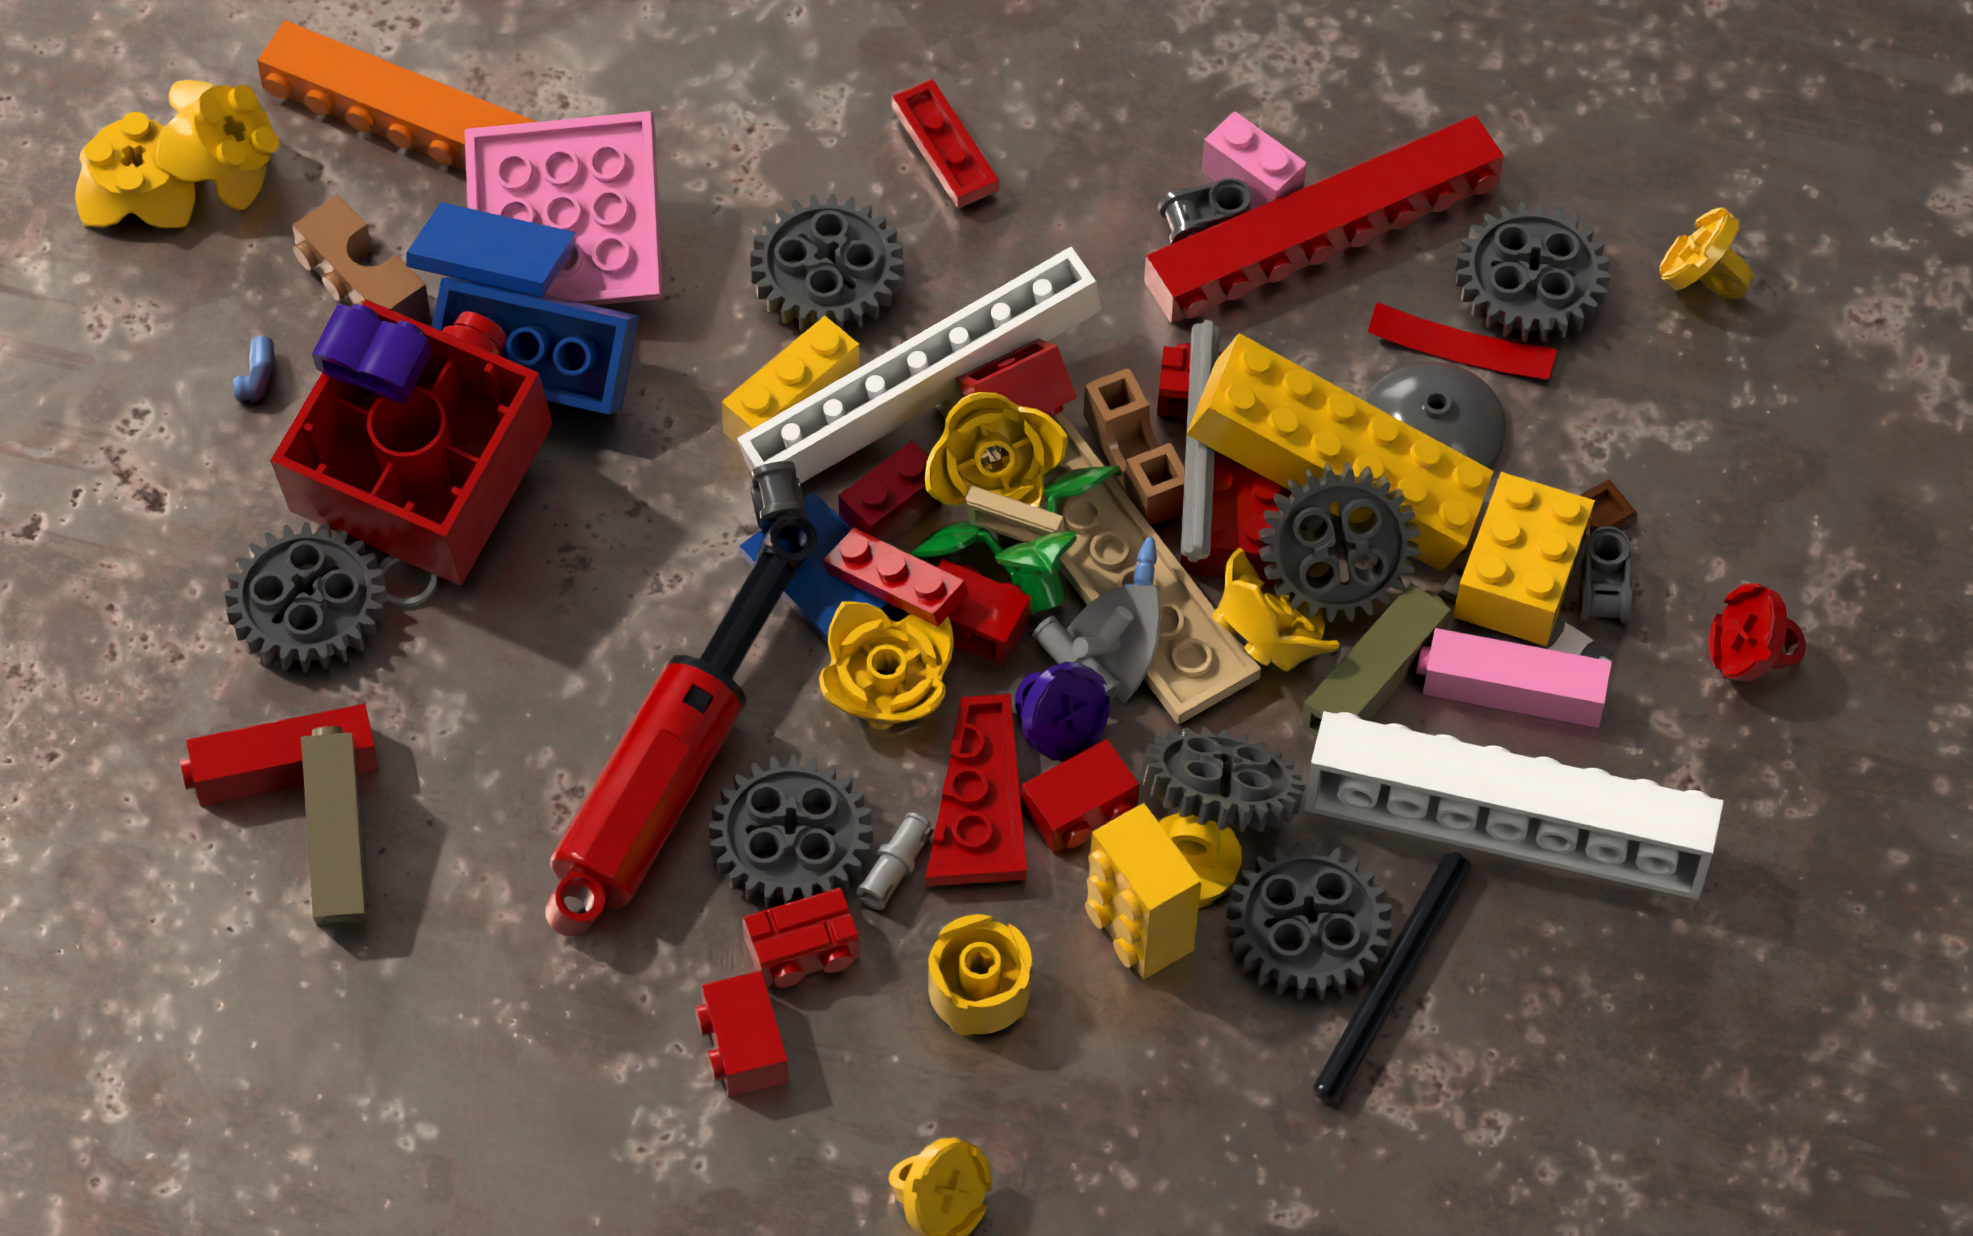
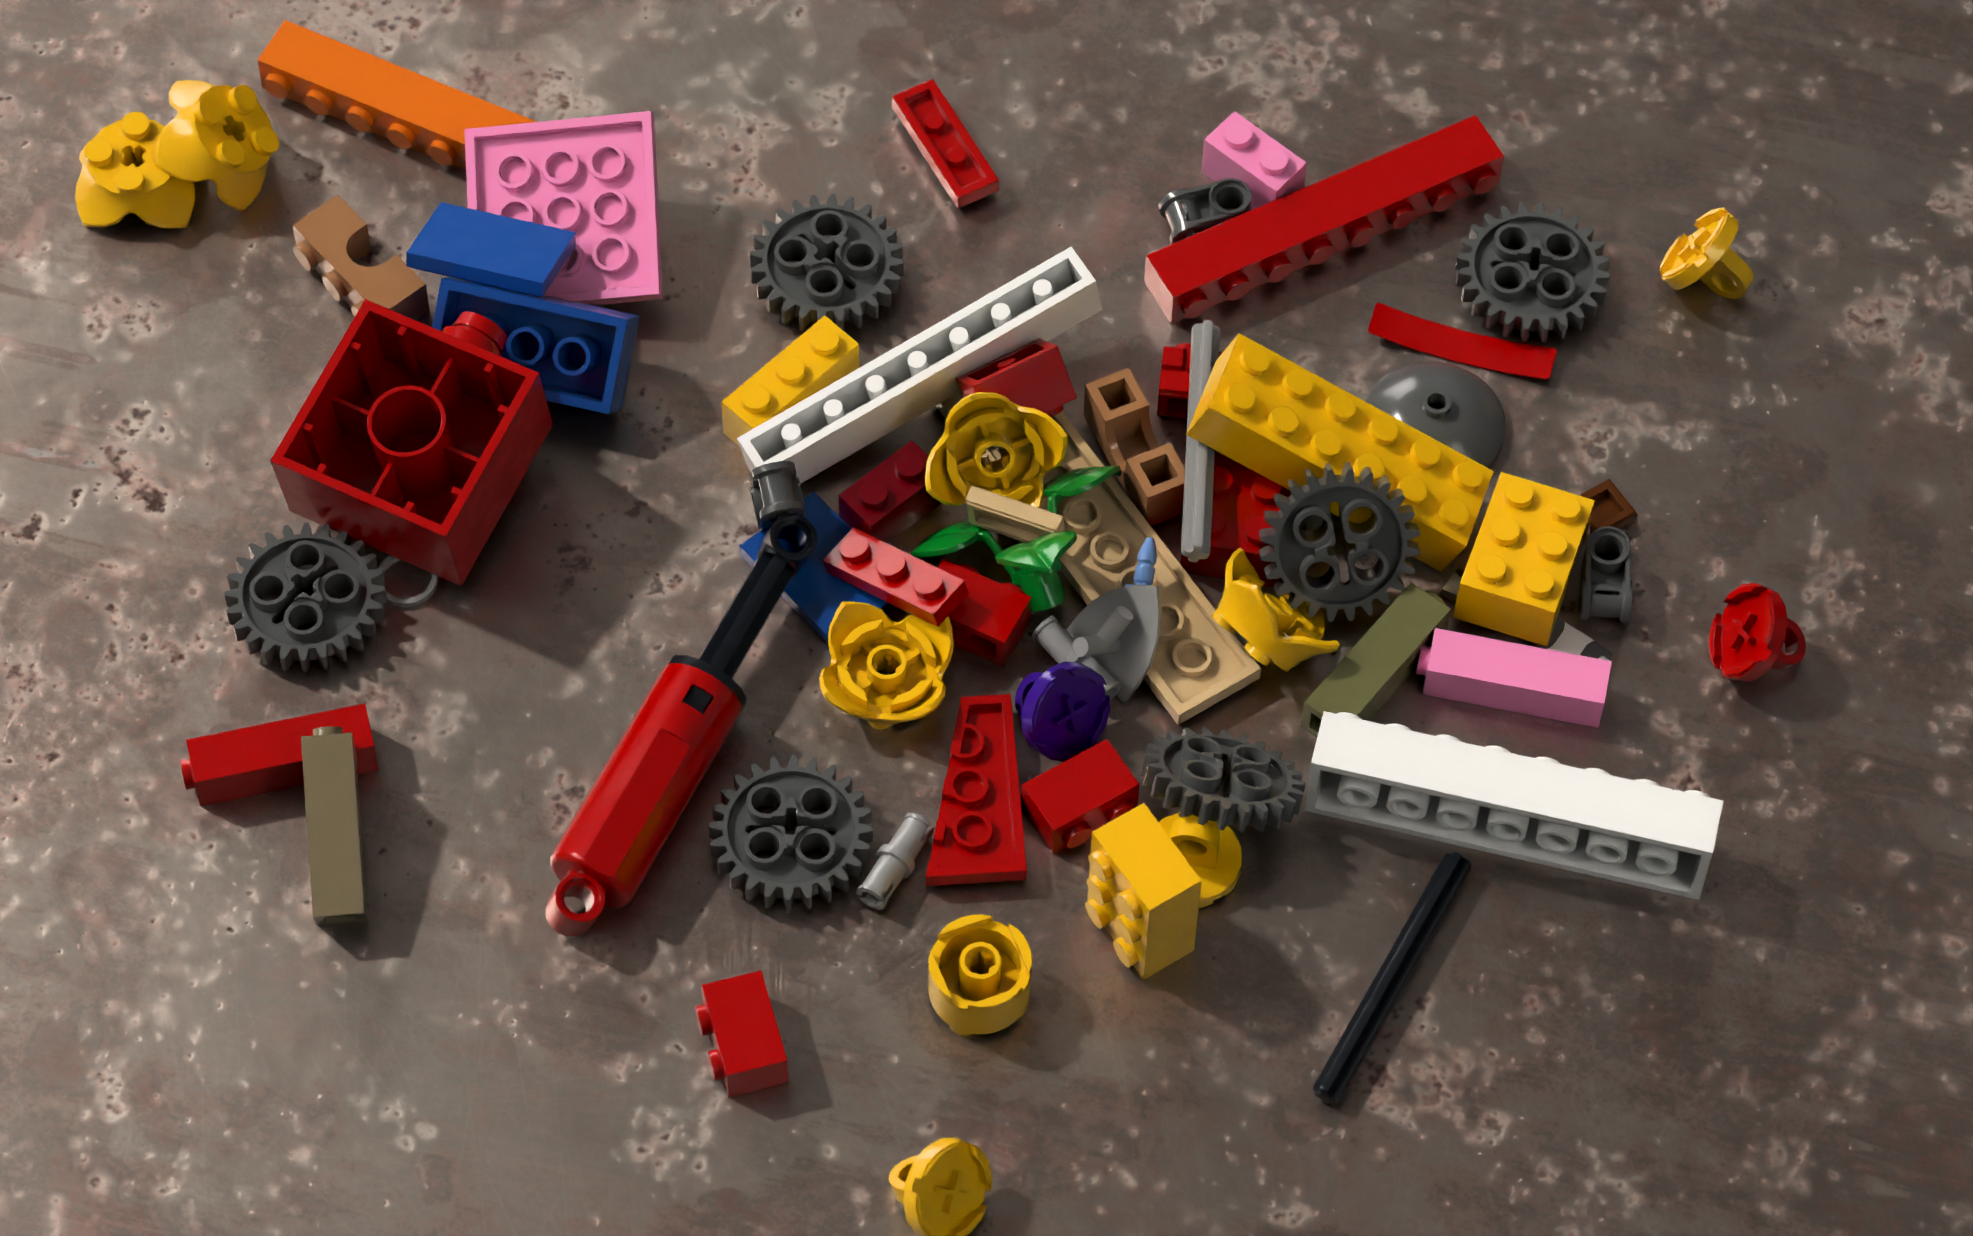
(261, 368): medium blue arm -> none
(372, 352): dark purple brick -> none
(802, 938): red brick -> none
(1317, 960): dark grey gear -> none

